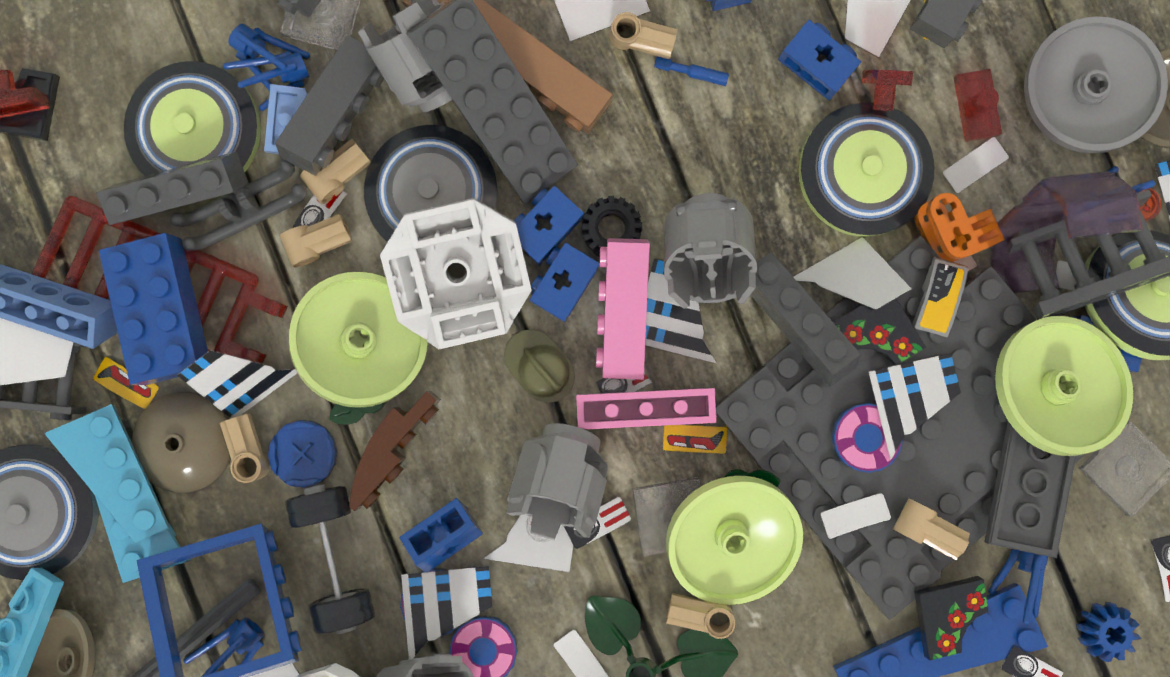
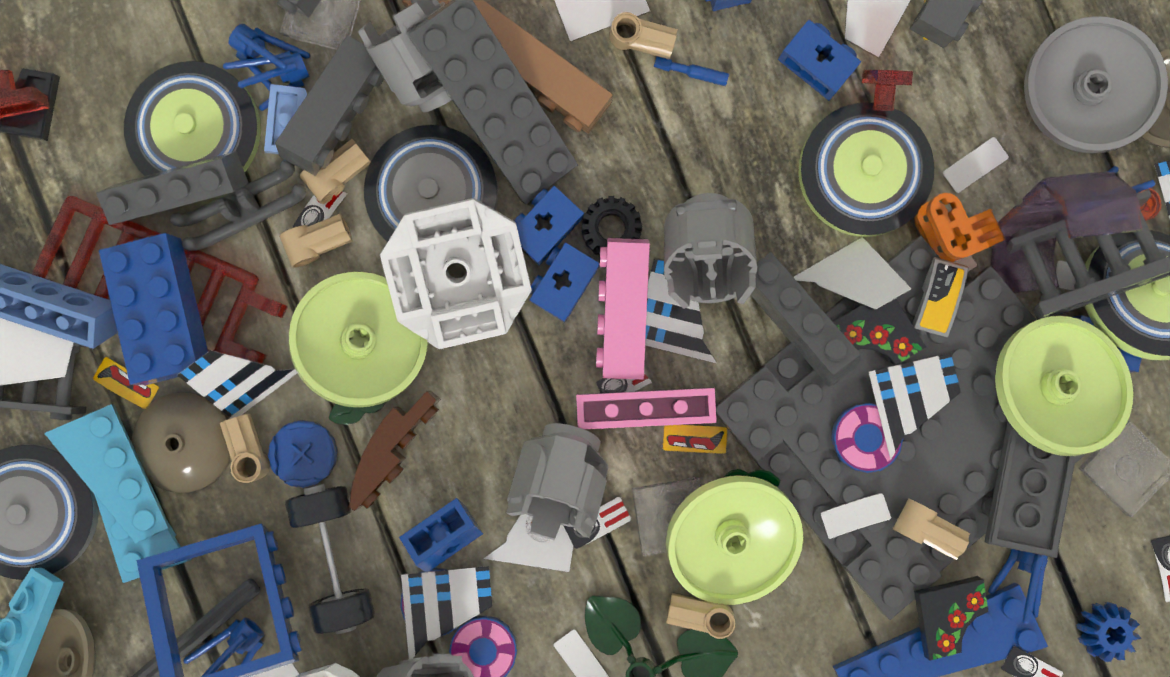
(539, 366): olive piece -> none
(978, 105): clear red tile -> none

